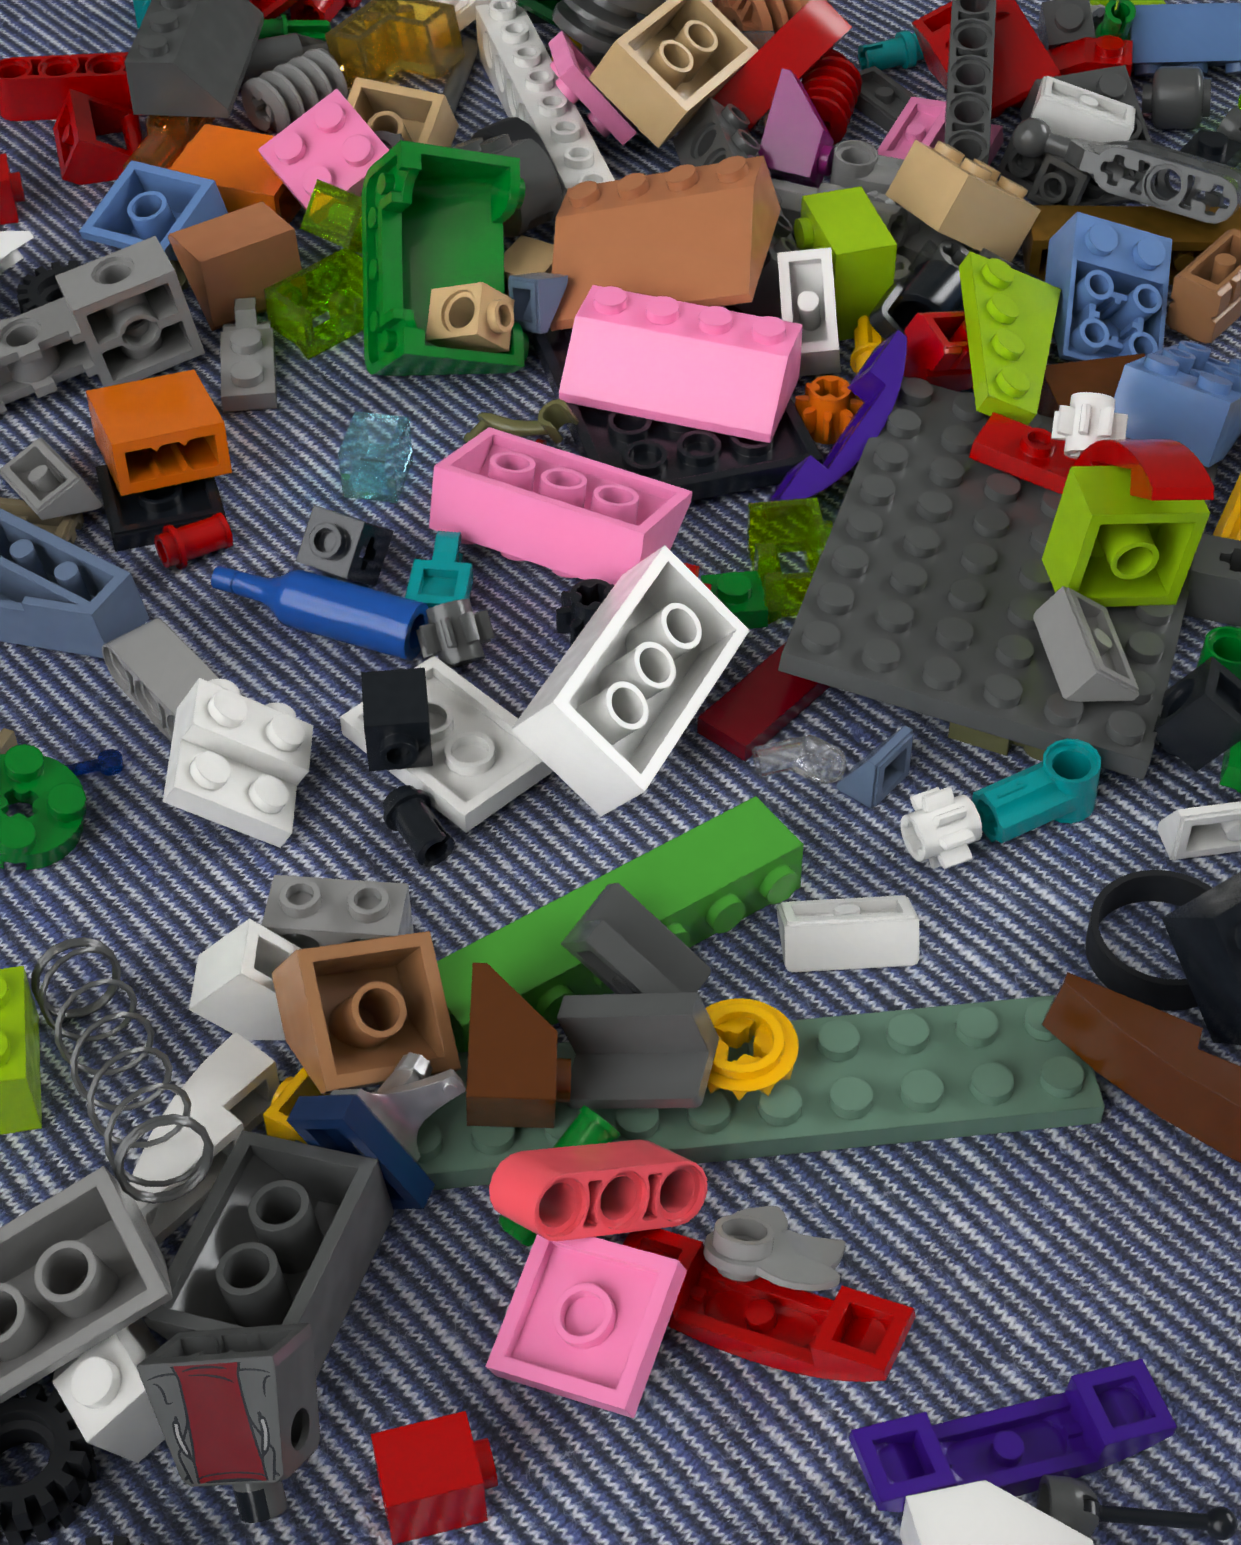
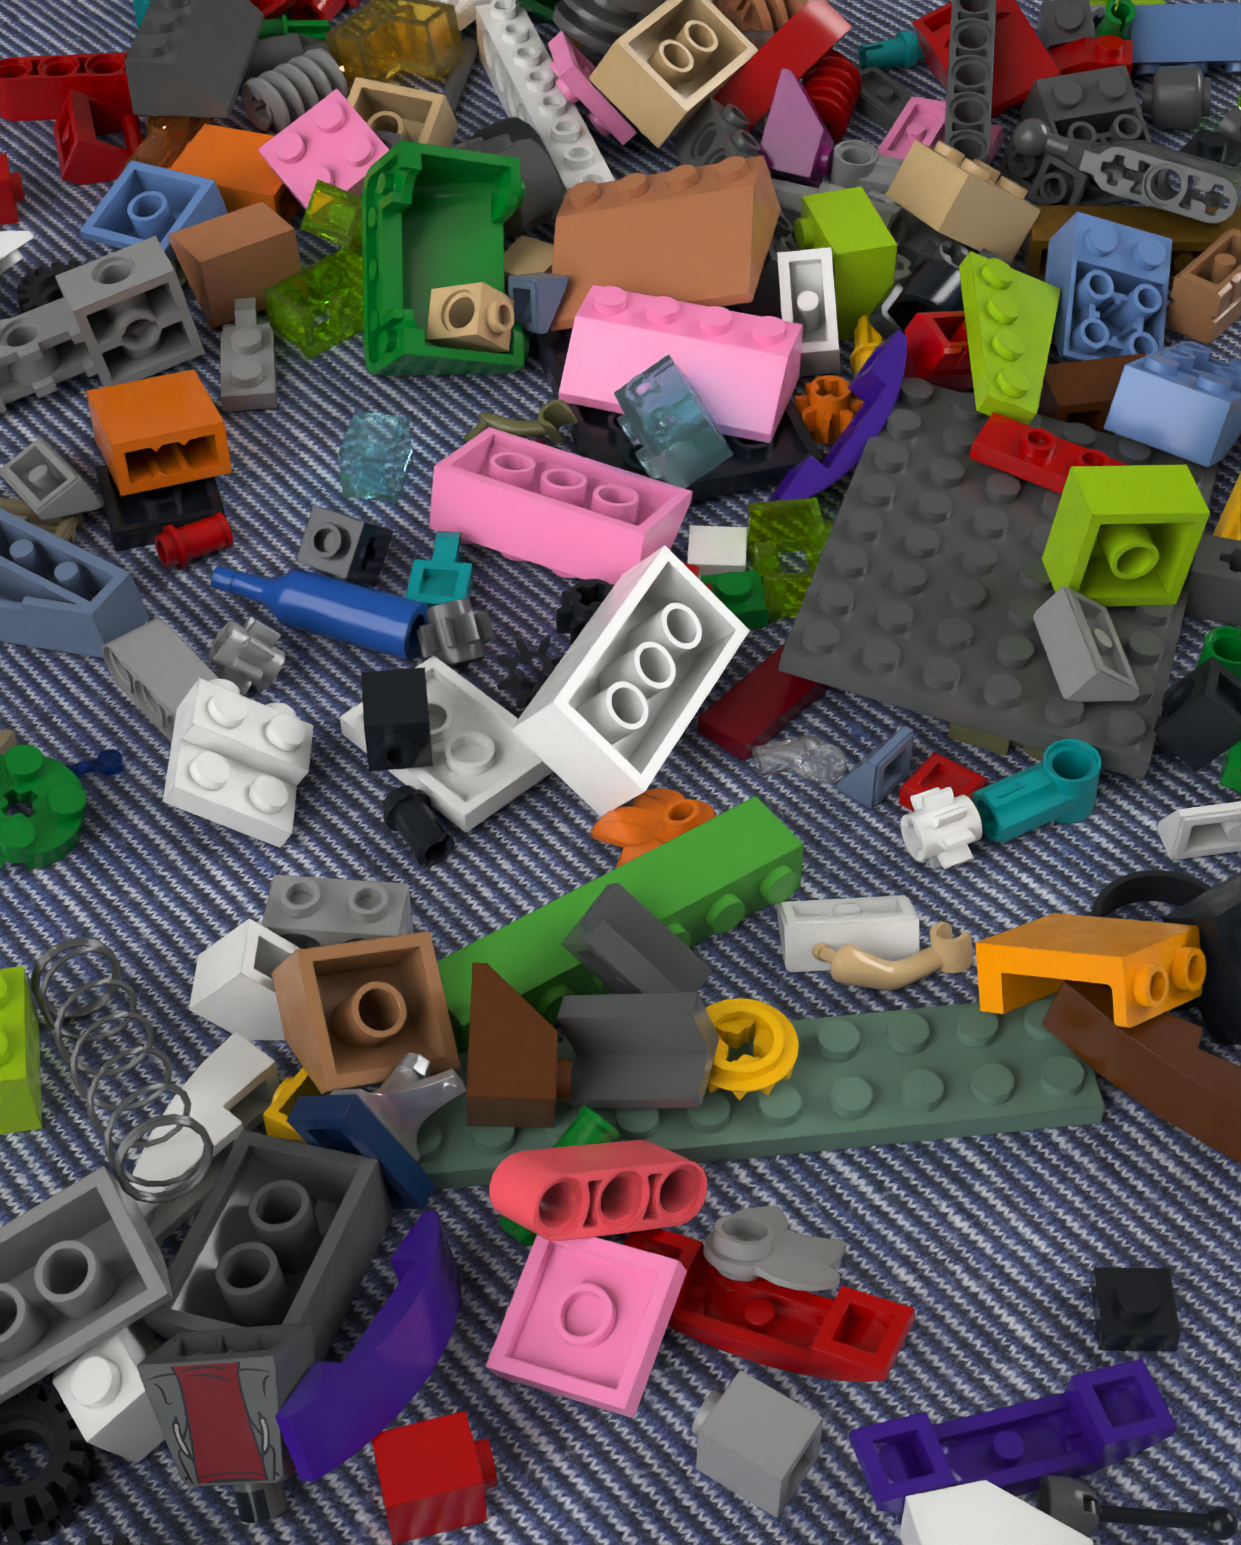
(247, 654): none -> light grey gear
(351, 1402): none -> dark purple slope
(525, 656): none -> black gear
(651, 821): none -> orange plate
(670, 424): none -> clear light blue brick
(717, 549): none -> white tile
(756, 1442): none -> light grey brick
(863, 969): none -> tan piece
(941, 773): none -> red tile
(1082, 113): white slope -> none
(1087, 421): white gear -> none
(1134, 1309): none -> black plate
(1142, 961): none -> light orange panel
(1158, 468): red slope -> none

